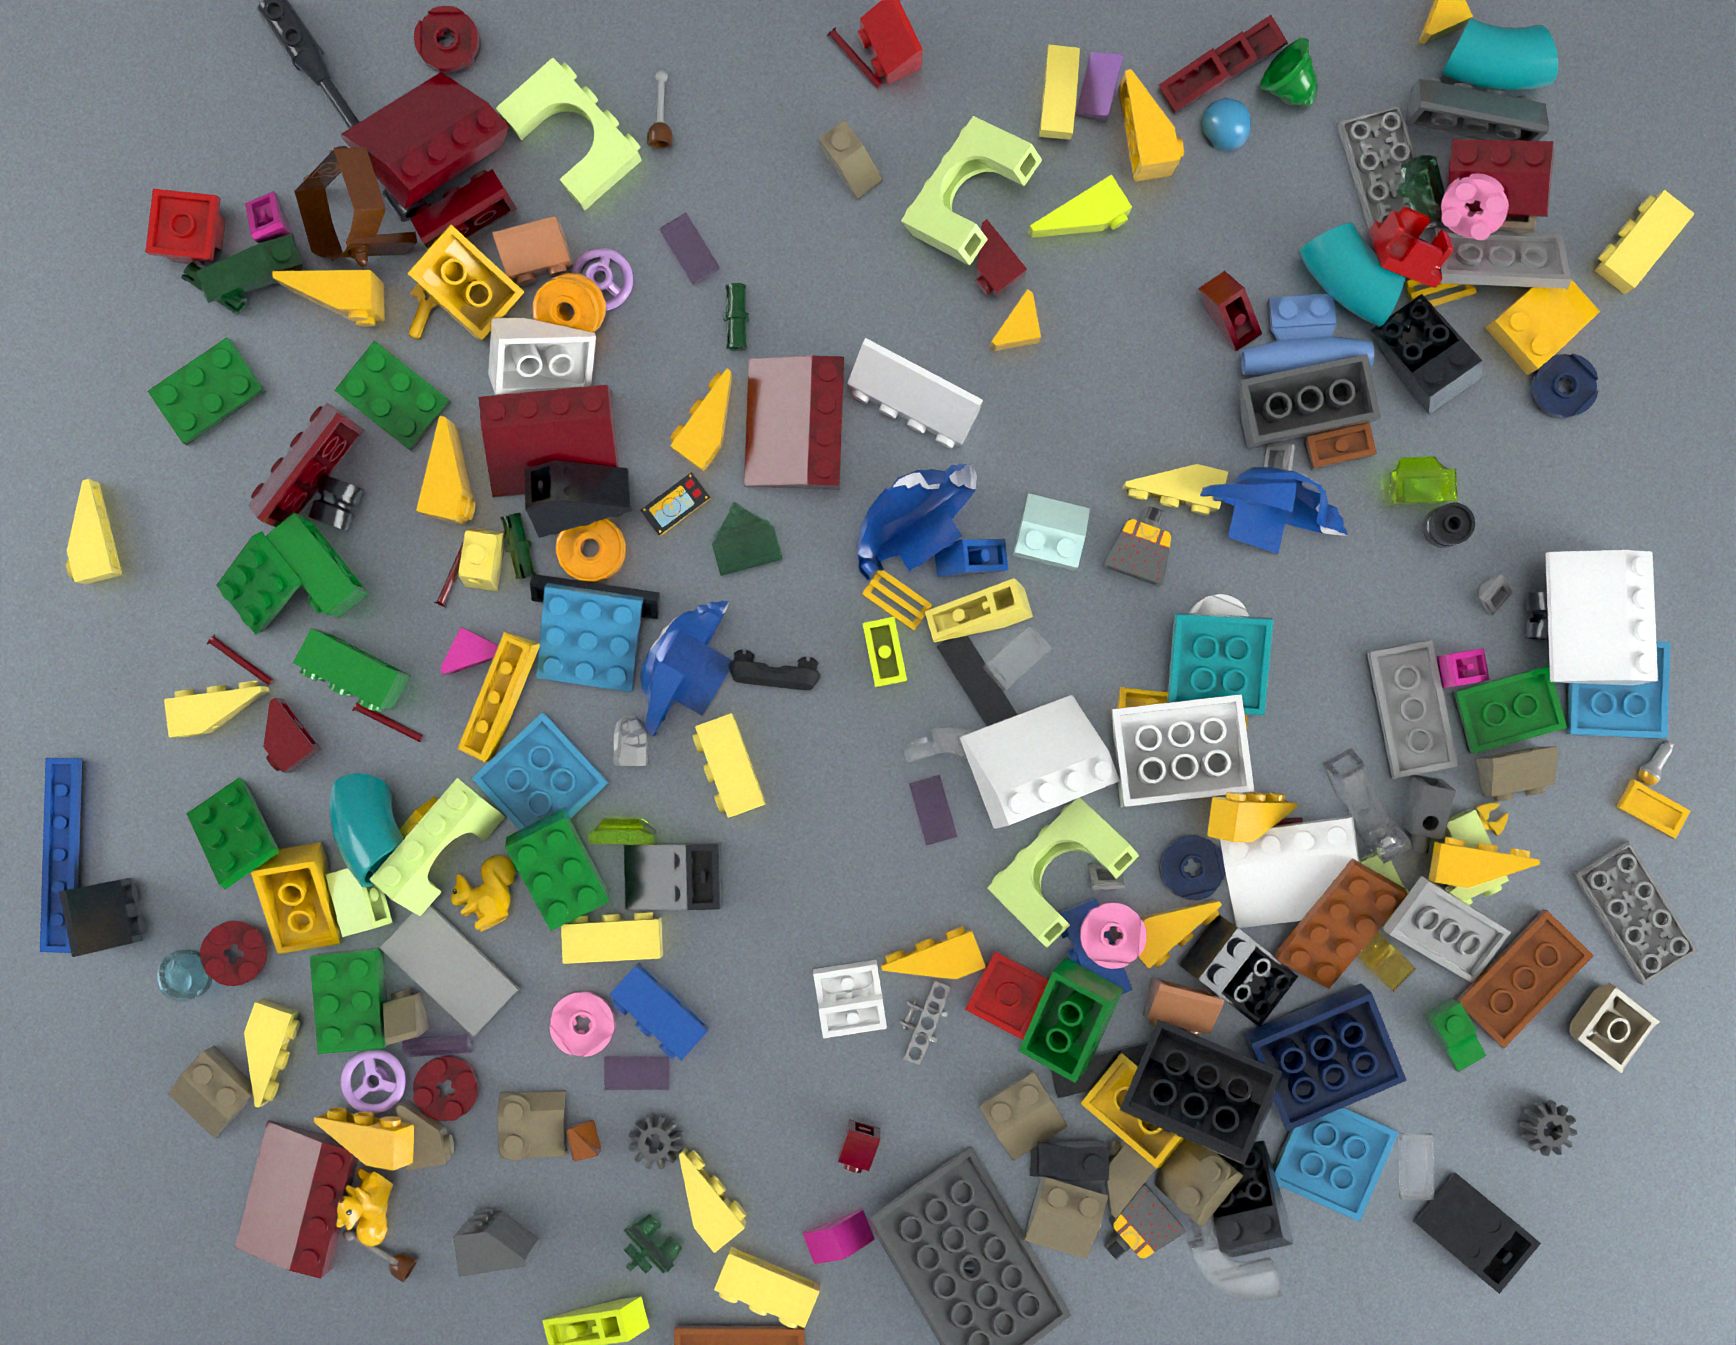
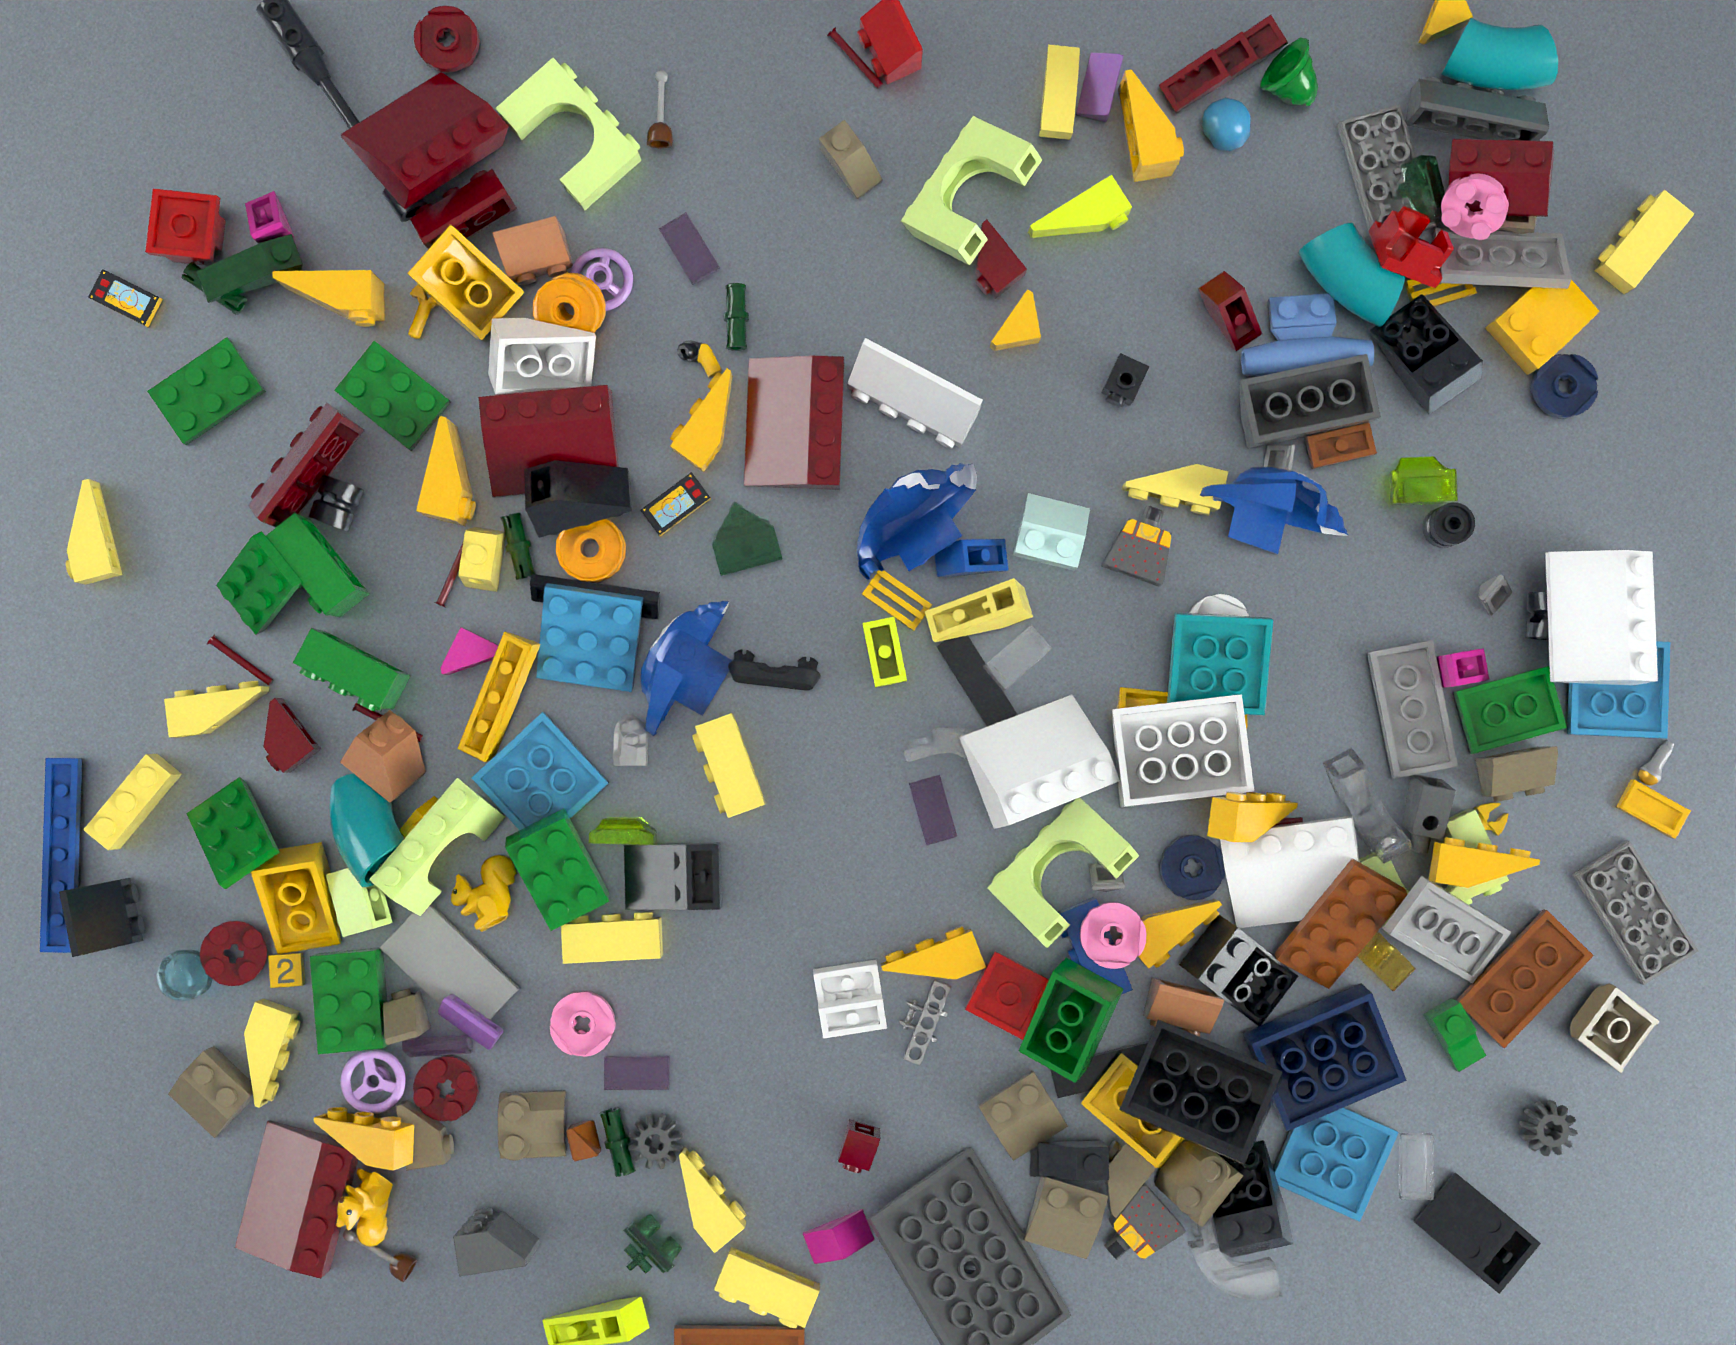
(125, 298): none -> tile
(132, 801): none -> light yellow brick
(286, 970): none -> yellow tile
(367, 204): reddish brown piece -> none
(386, 756): none -> nougat slope
(470, 1021): none -> medium lavender slope
(617, 1142): none -> dark green pin
(658, 1012): blue brick -> none
(699, 353): none -> arm
(1124, 380): none -> black brick

